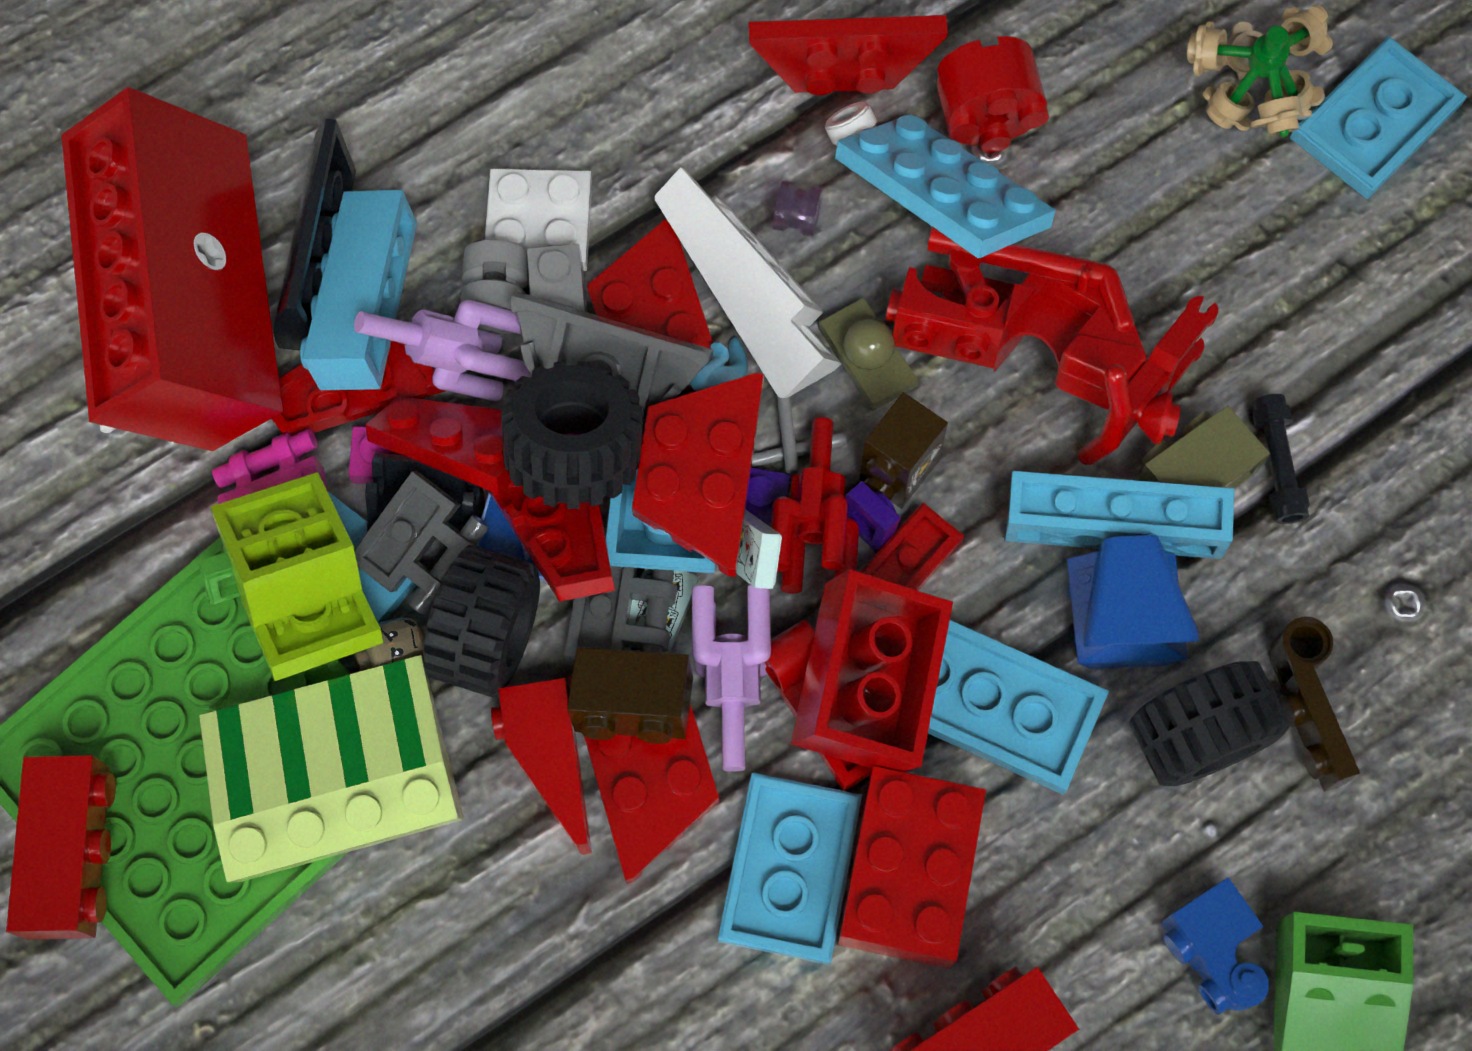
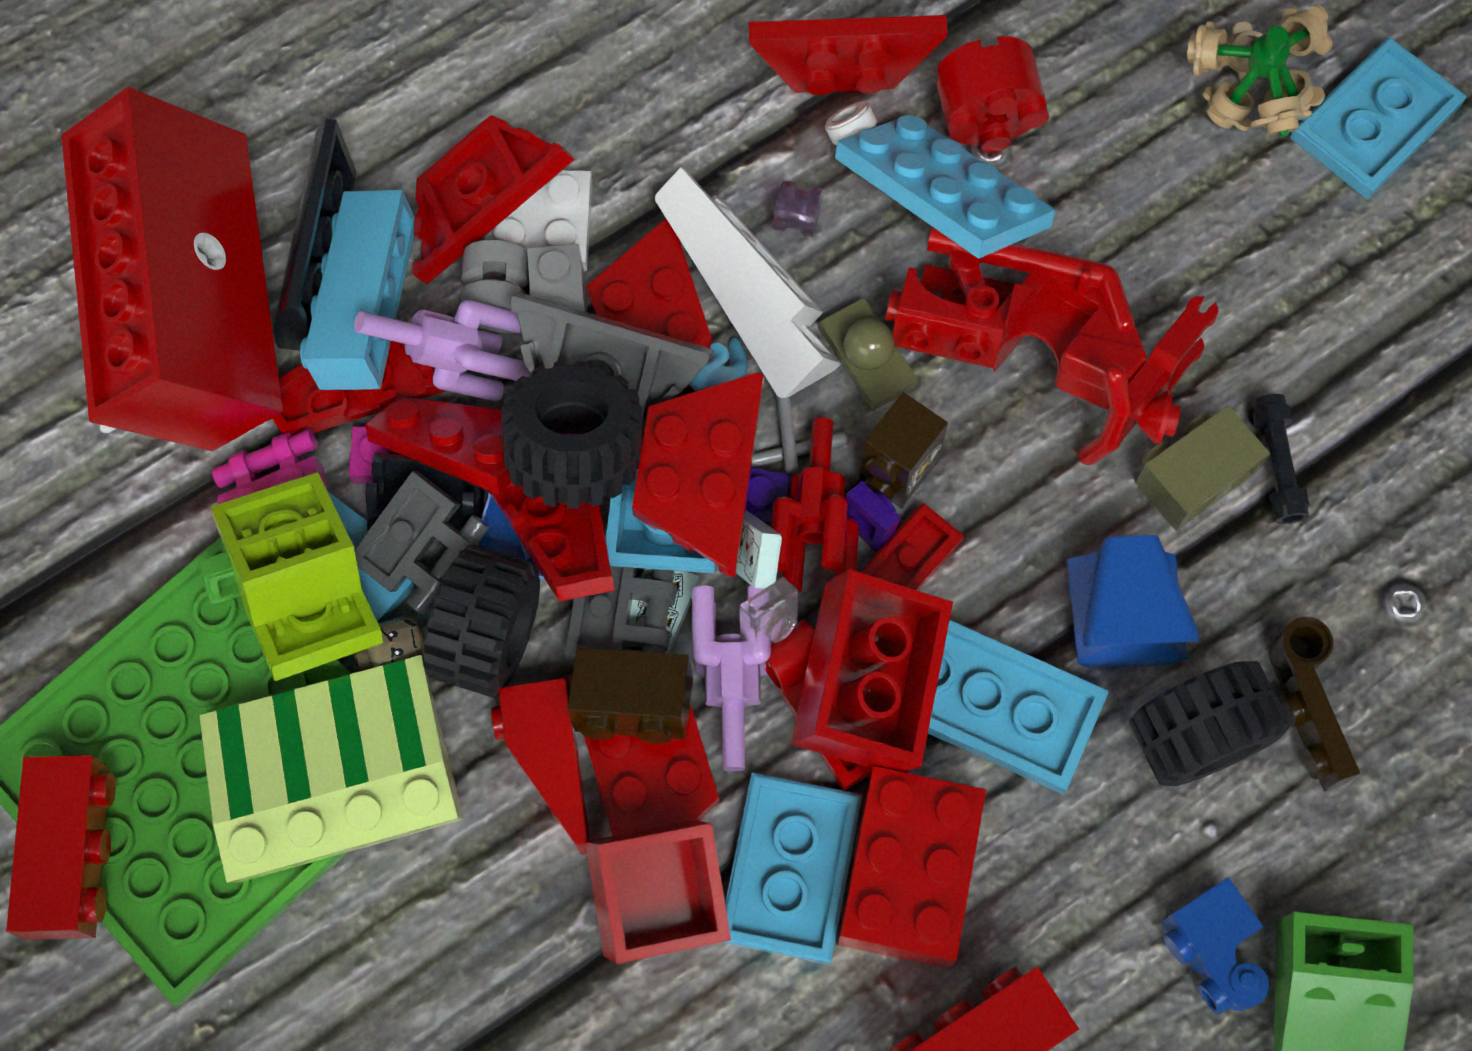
(478, 188): none -> red wing
(657, 891): none -> red piece
(769, 613): none -> clear plate
(1090, 509): medium azure fence -> none

